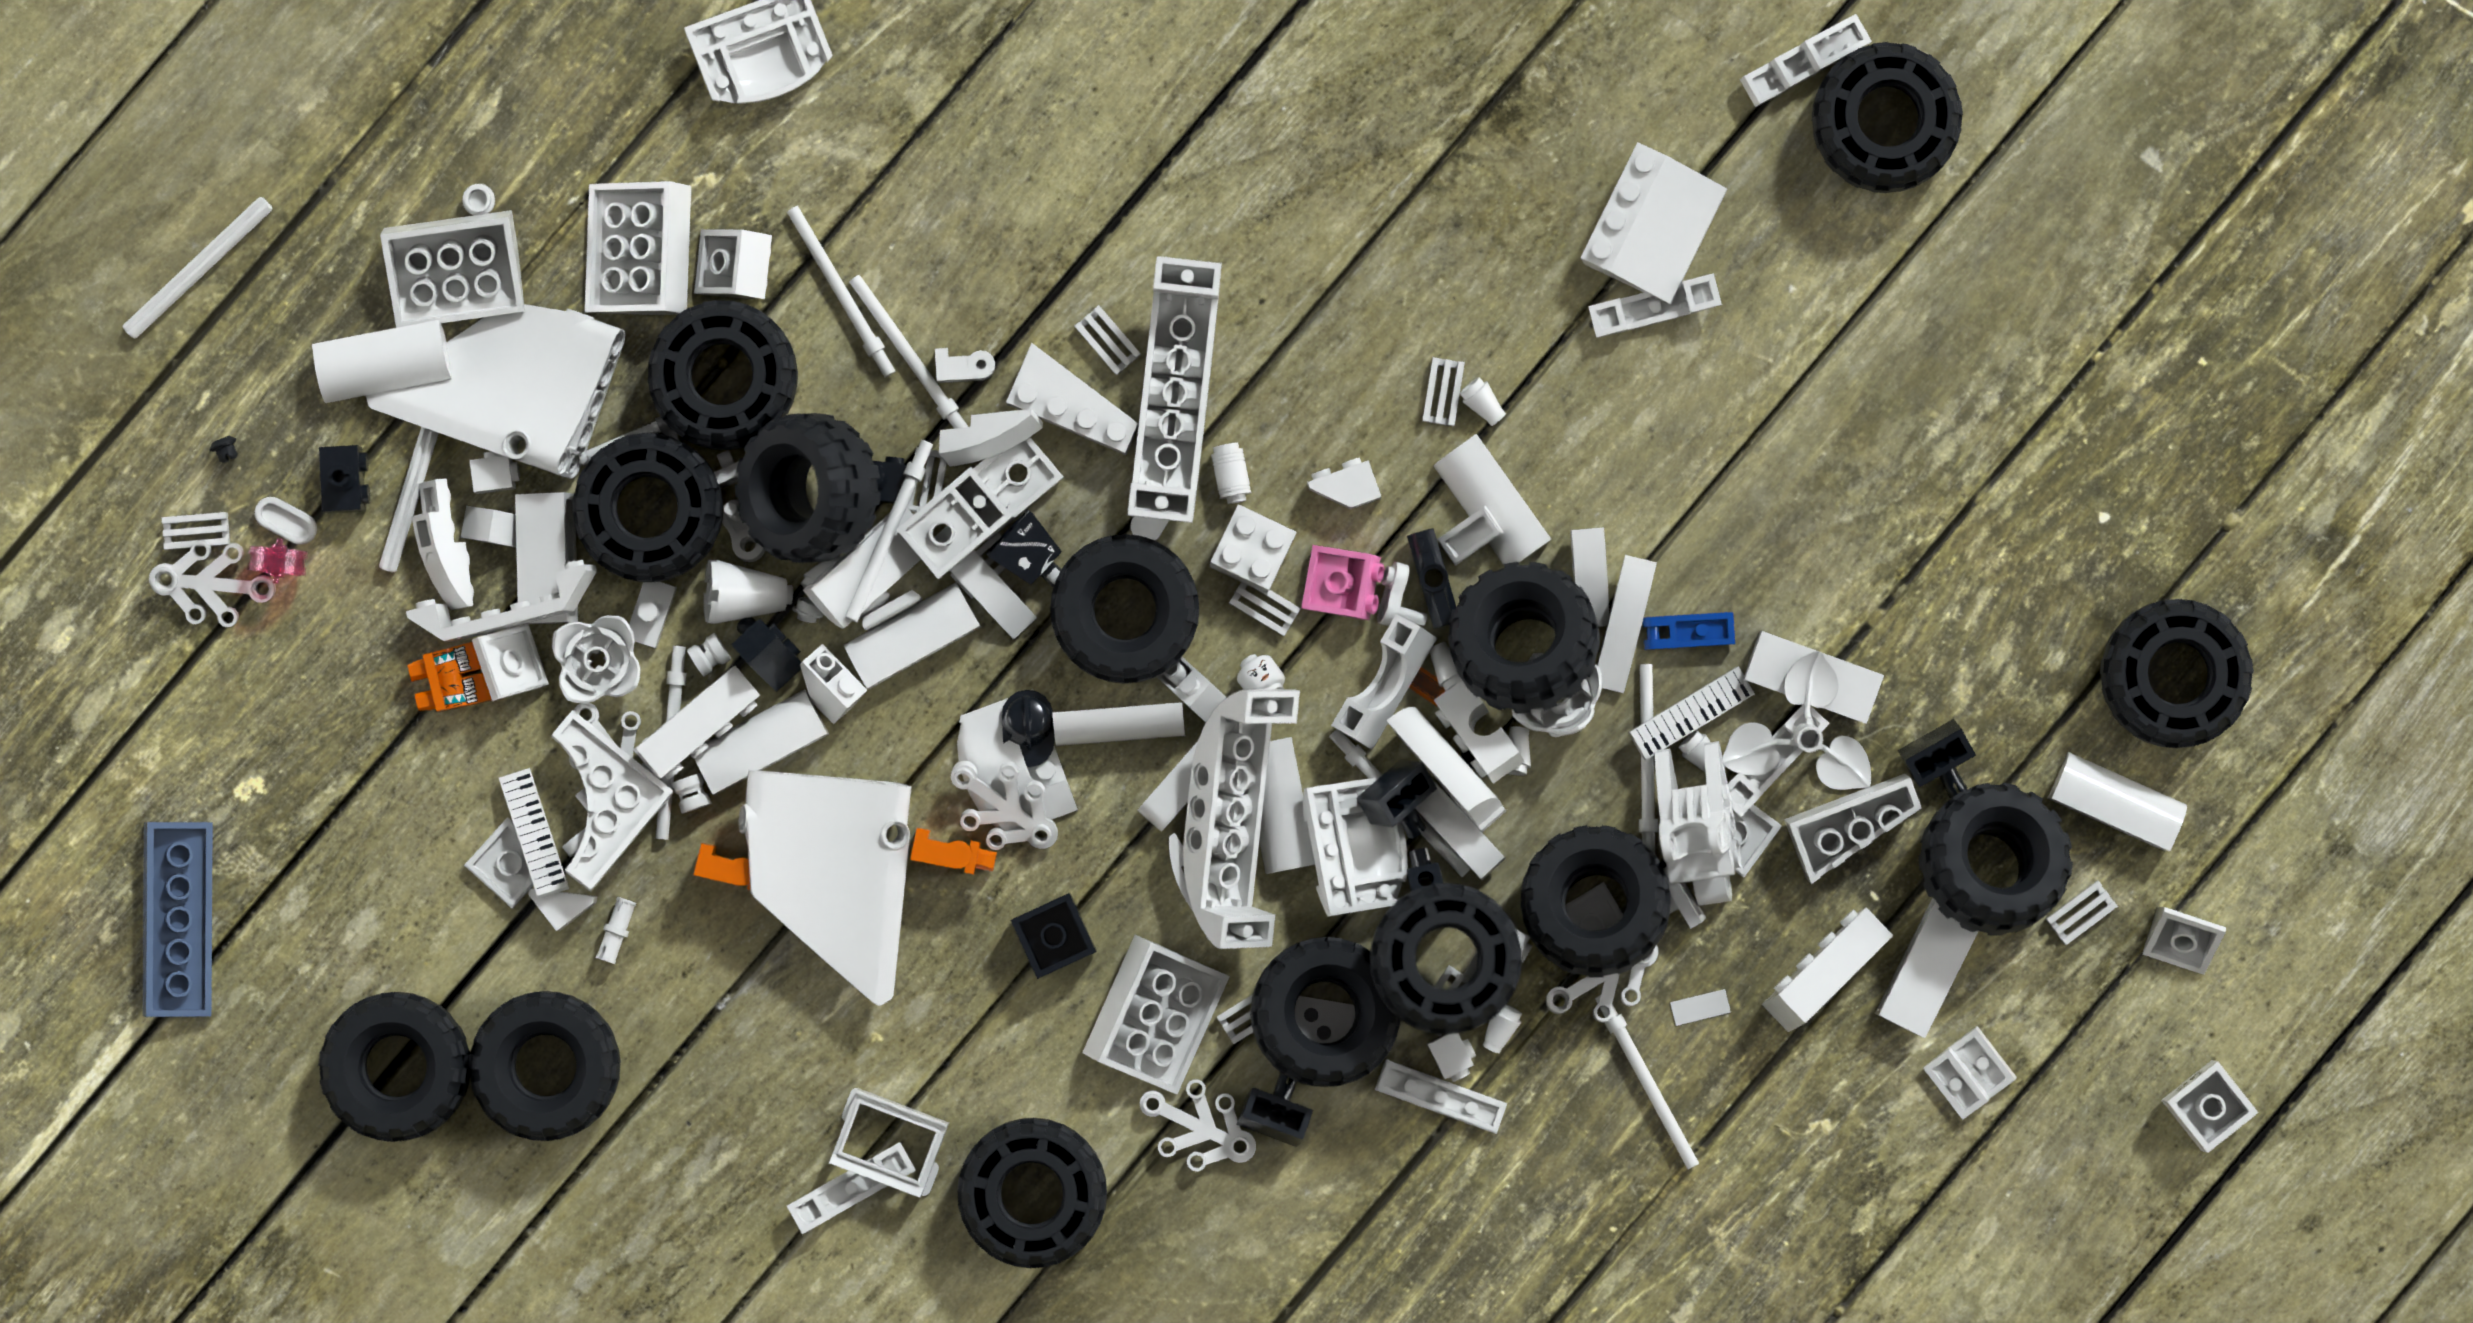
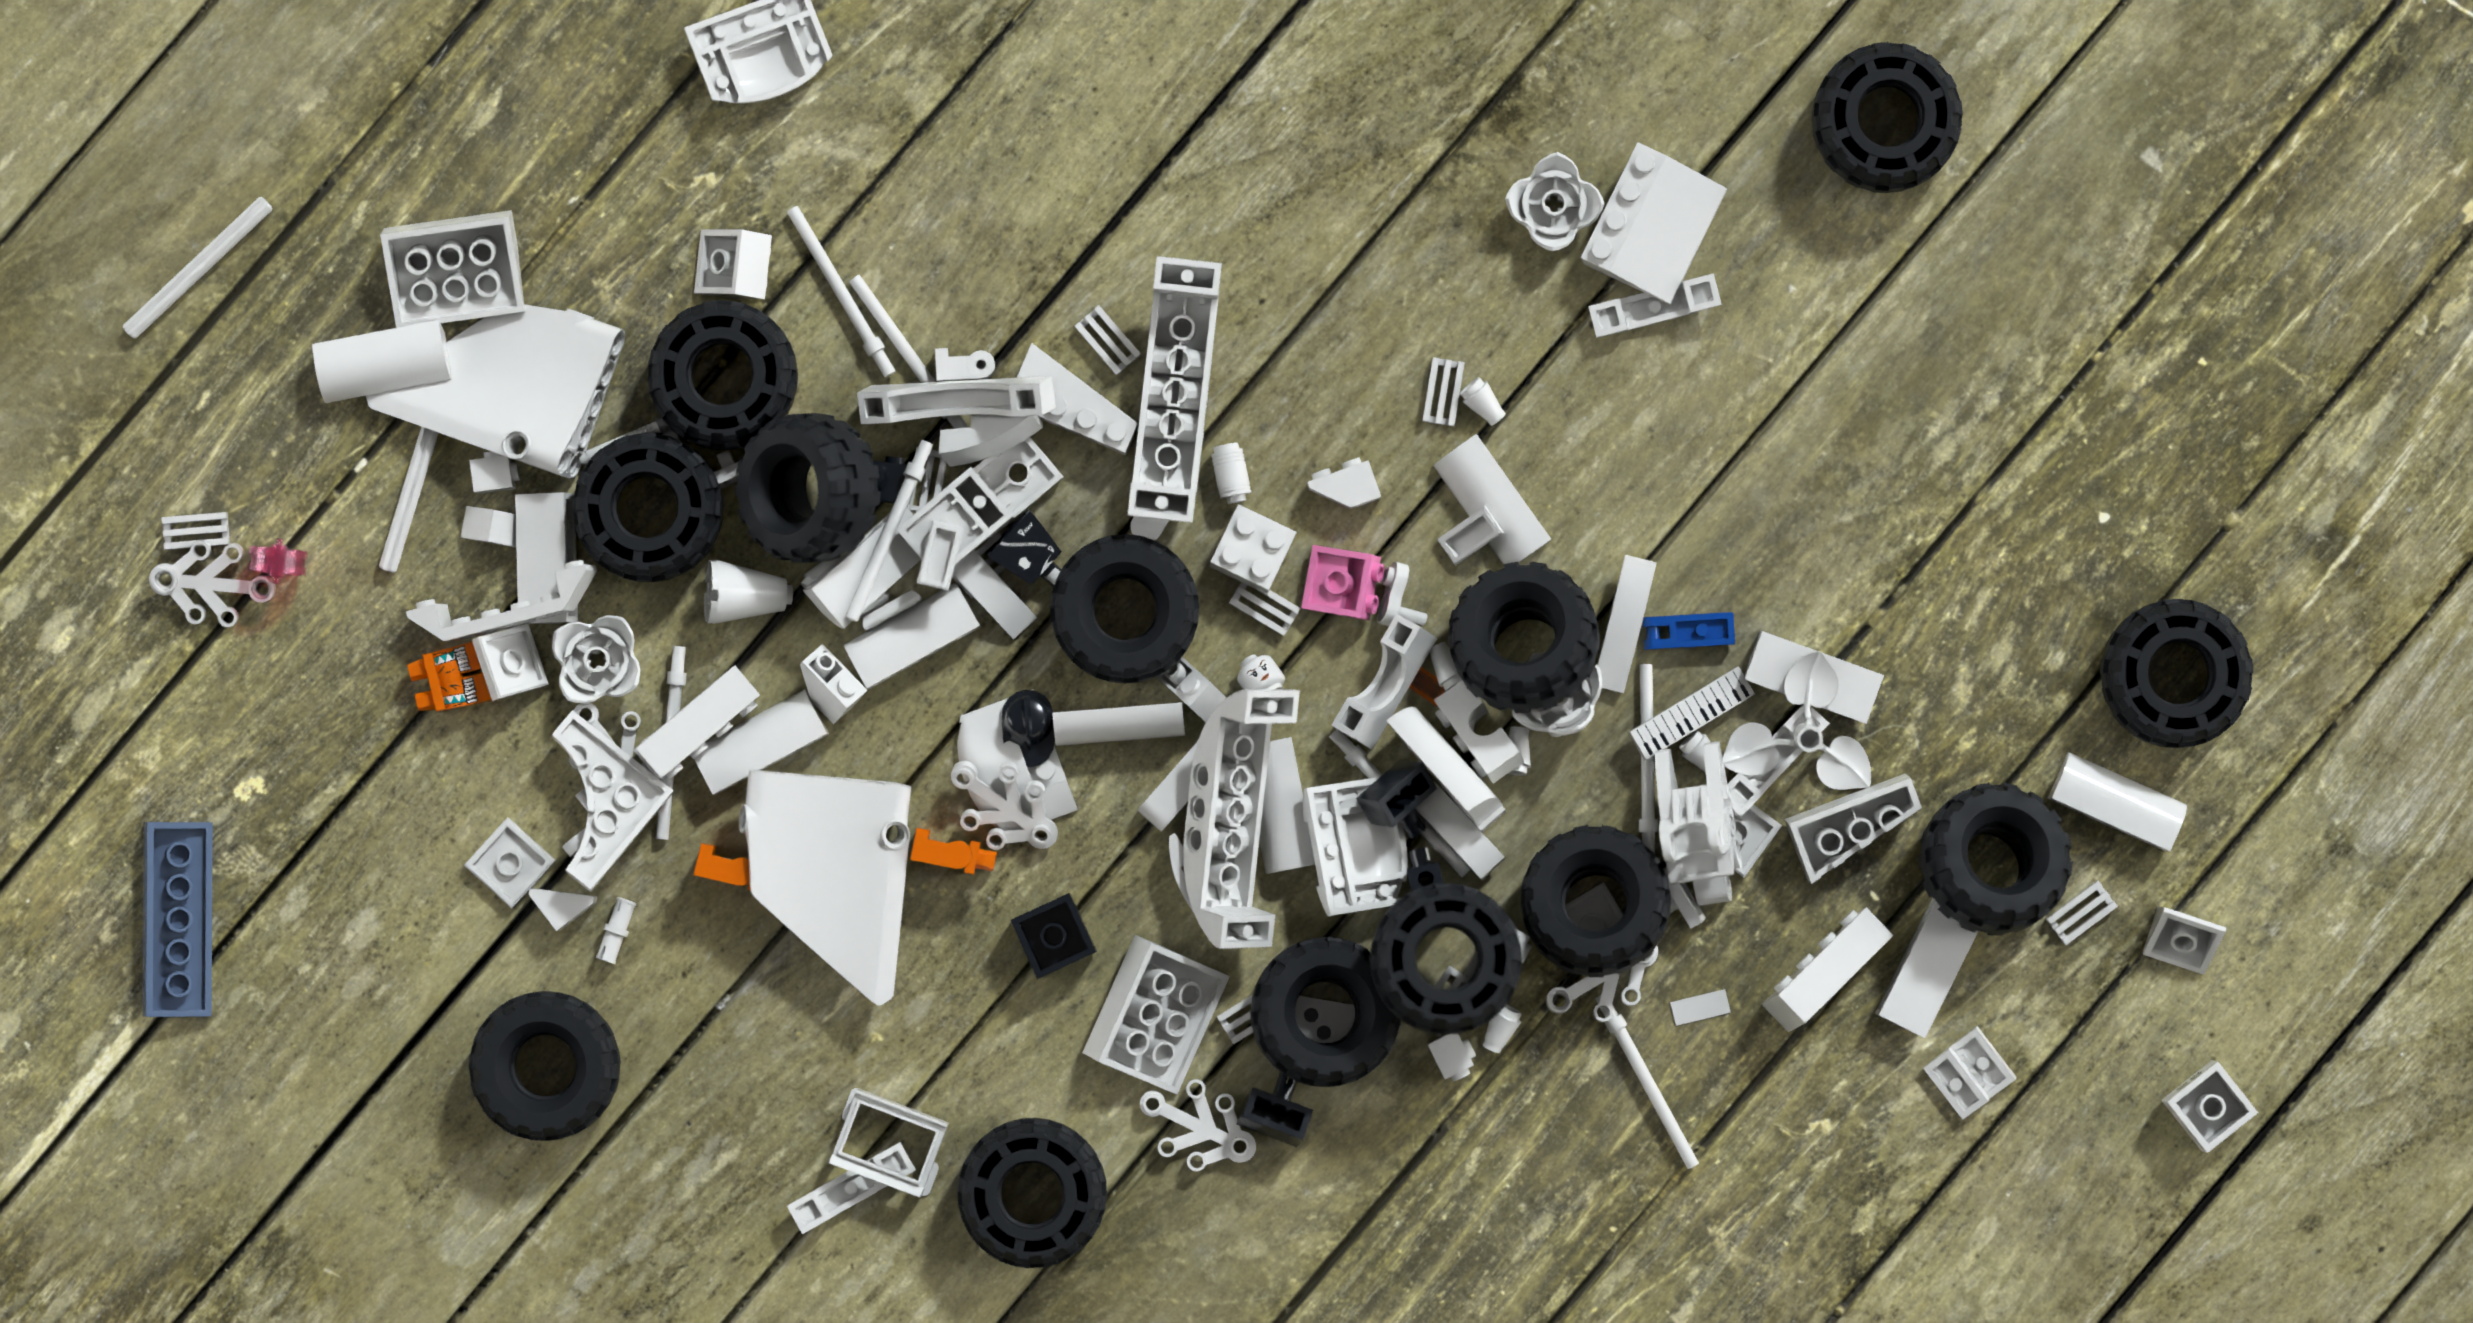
(224, 447): black piece -> none
(285, 520): white tile -> none
(343, 479): black brick -> none
(346, 1078): black tyre -> none
(443, 559): white slope -> none
(478, 199): white plate -> none
(533, 833): white tile -> none
(638, 248): white slope -> none
(651, 612): white tile -> none
(689, 786): white wheel -> none
(708, 654): white wheel -> none
(739, 533): white piece -> none
(766, 652): black brick -> none
(807, 610): white plate -> none
(932, 399): none -> white arch
(940, 555): none -> white tile
(1428, 557): black piece -> none
(1440, 1096): white tile -> none
(1554, 177): none -> white brick
(1591, 569): white slope -> none
(1805, 60): white slope -> none
(1938, 756): black brick -> none

